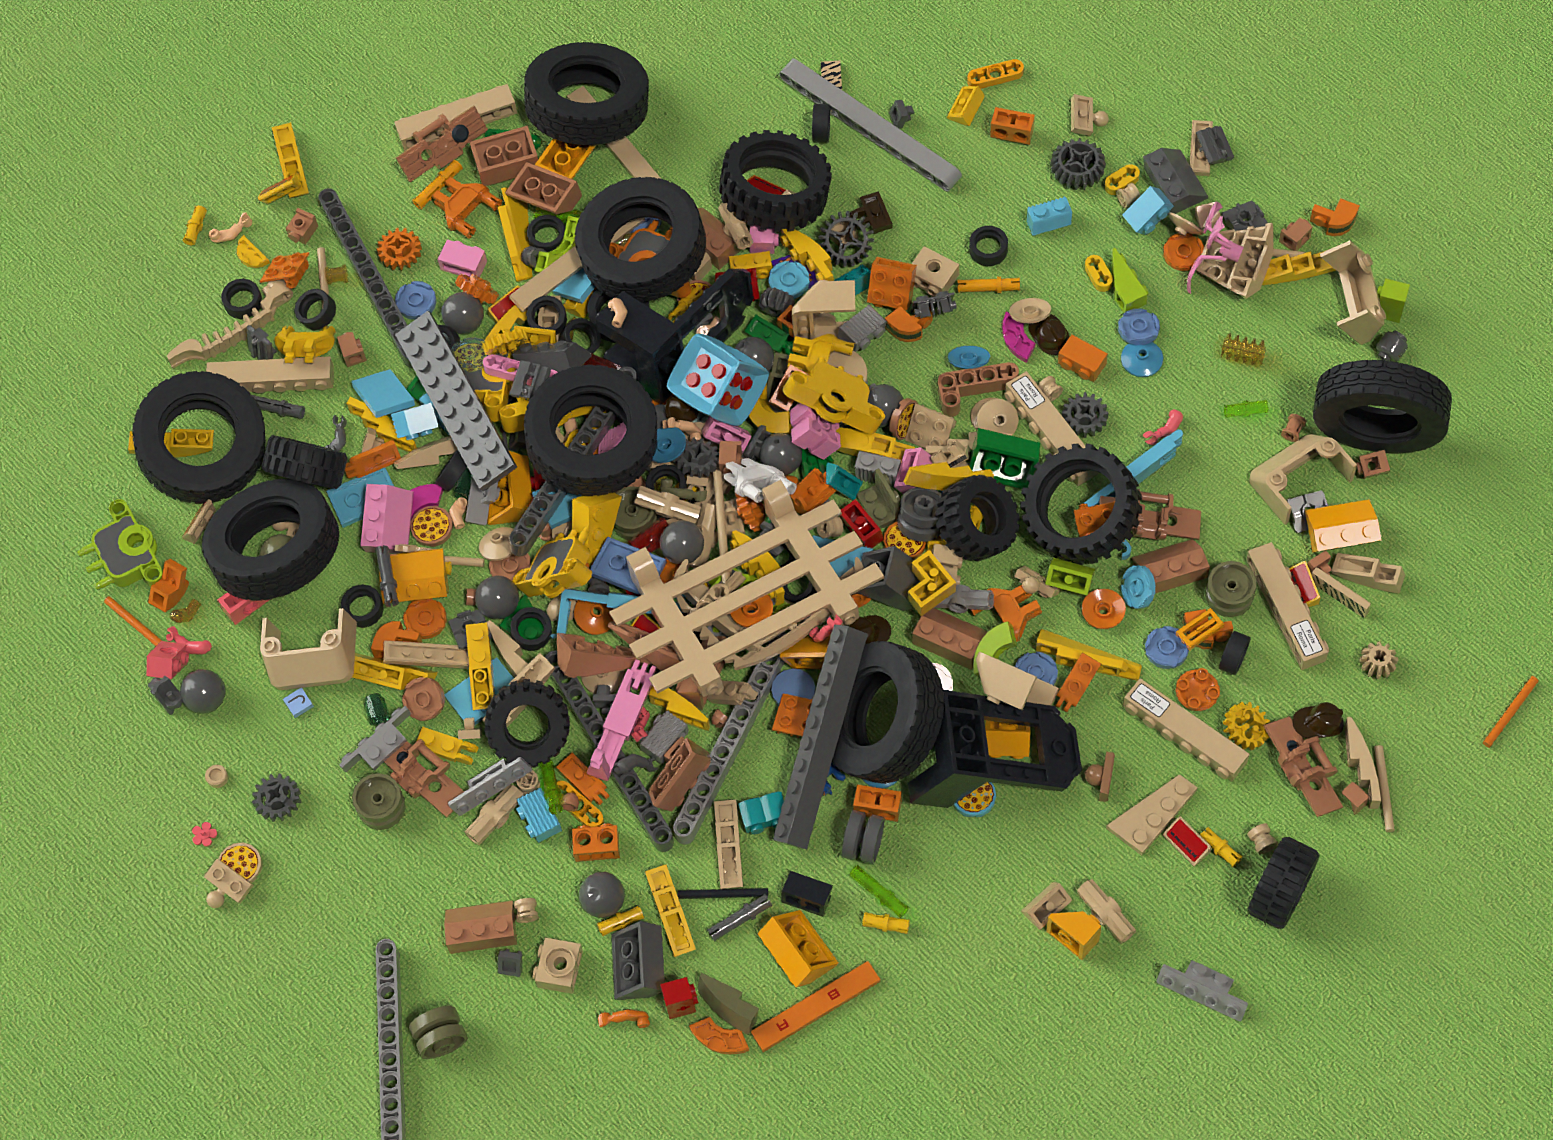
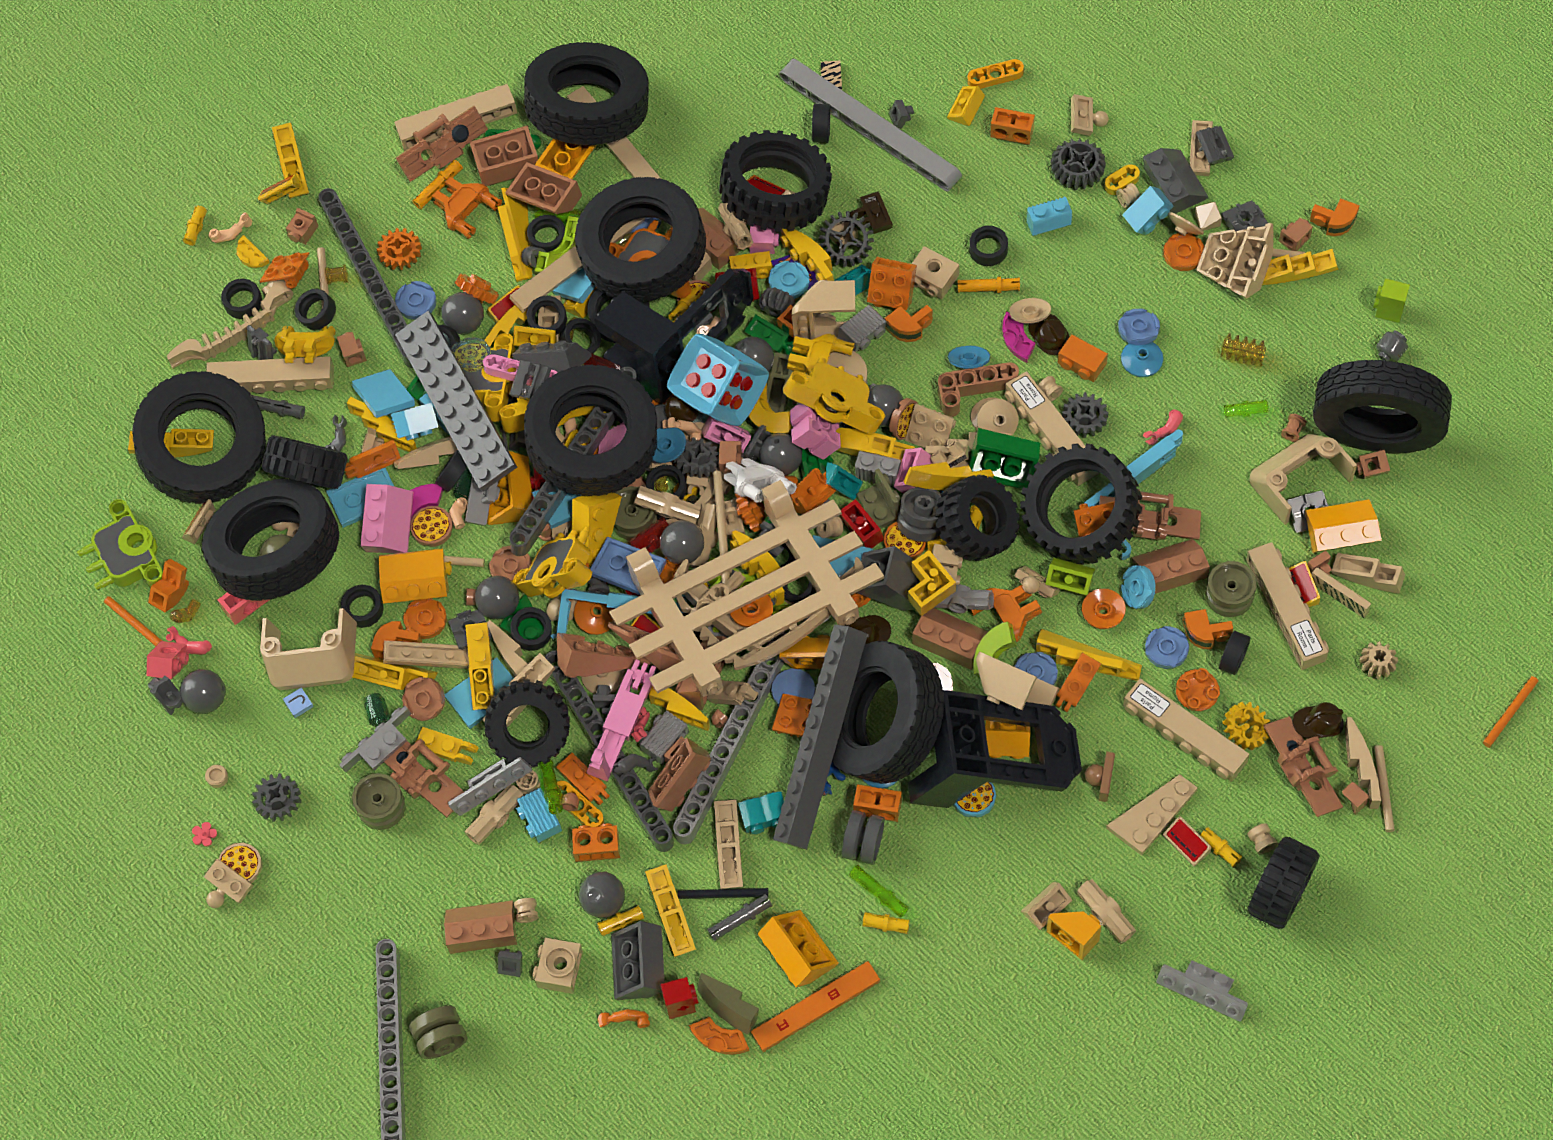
(388, 583): dark grey pin -> none
(409, 548): tan helmet -> none
(462, 259): bright pink piece -> none
(470, 731): tan tile -> none
(496, 544): tan dish -> none
(503, 342): yellow gear -> none
(620, 311): light nougat arm -> none
(666, 486): olive arm -> none
(778, 398): orange brick -> none
(806, 893): black hinge -> none
(821, 635): coral arm -> none
(943, 299): dark grey hinge -> none
(1102, 271): yellow beam -> none
(1127, 289): lime slope -> none
(1186, 639): light orange tile -> none
(1228, 249): bright pink plant -> none
(1359, 291): tan windscreen -> none

